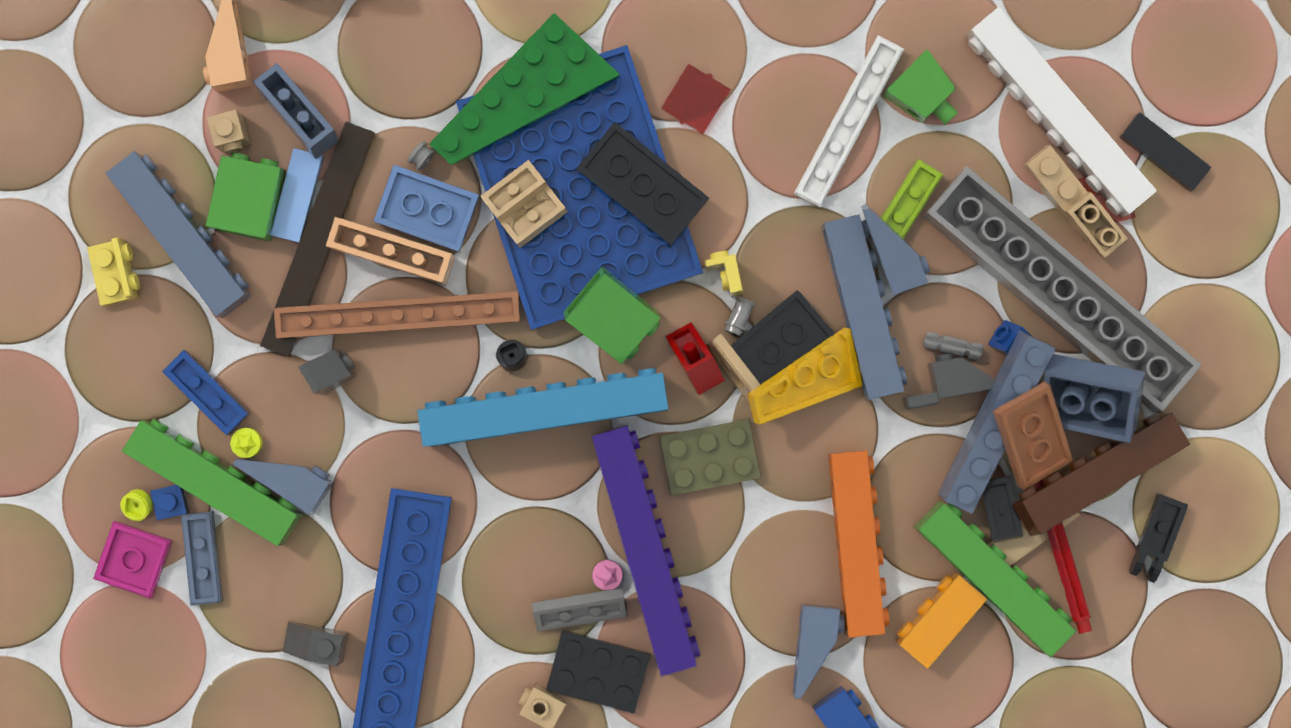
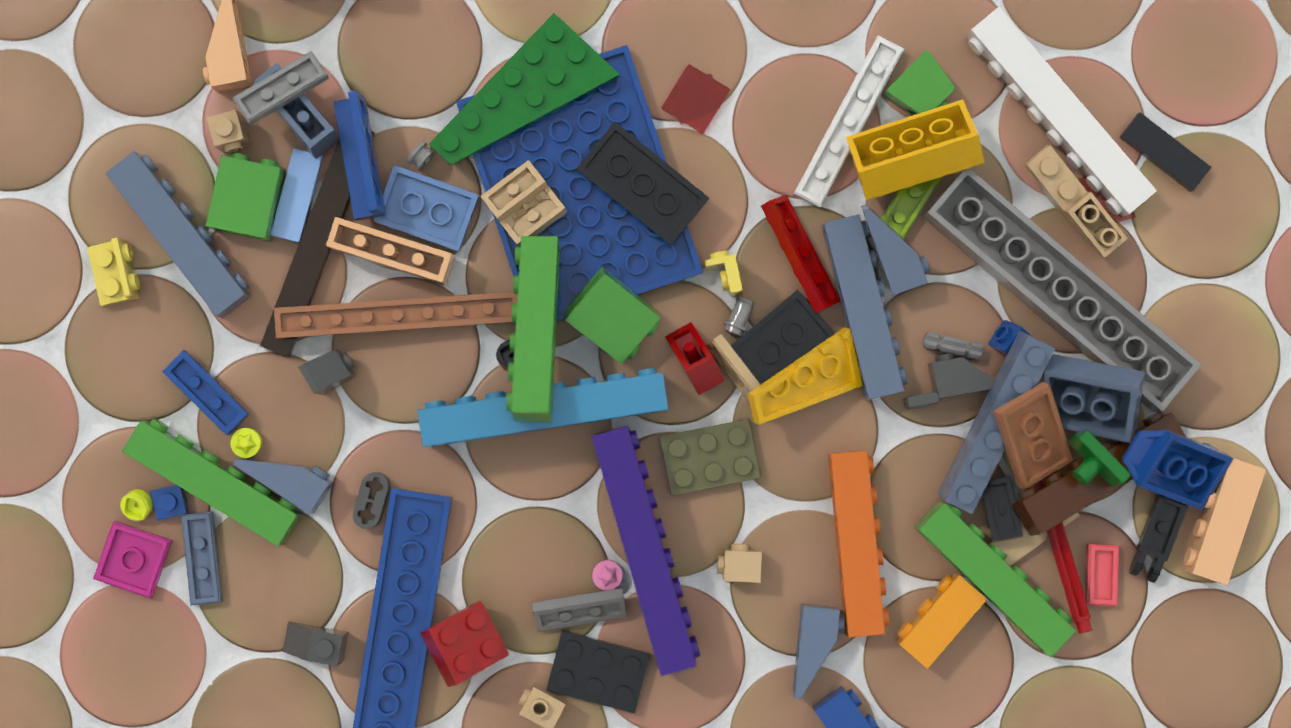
(280, 88): none -> light grey tile
(359, 157): none -> blue fence
(364, 498): none -> dark grey beam
(464, 644): none -> red brick
(535, 329): none -> bright green brick
(740, 564): none -> tan brick
(800, 253): none -> red plate
(915, 149): none -> yellow brick
(1096, 461): none -> green tile
(1102, 574): none -> coral tile
(1176, 466): none -> blue slope
(1224, 523): none -> light nougat brick

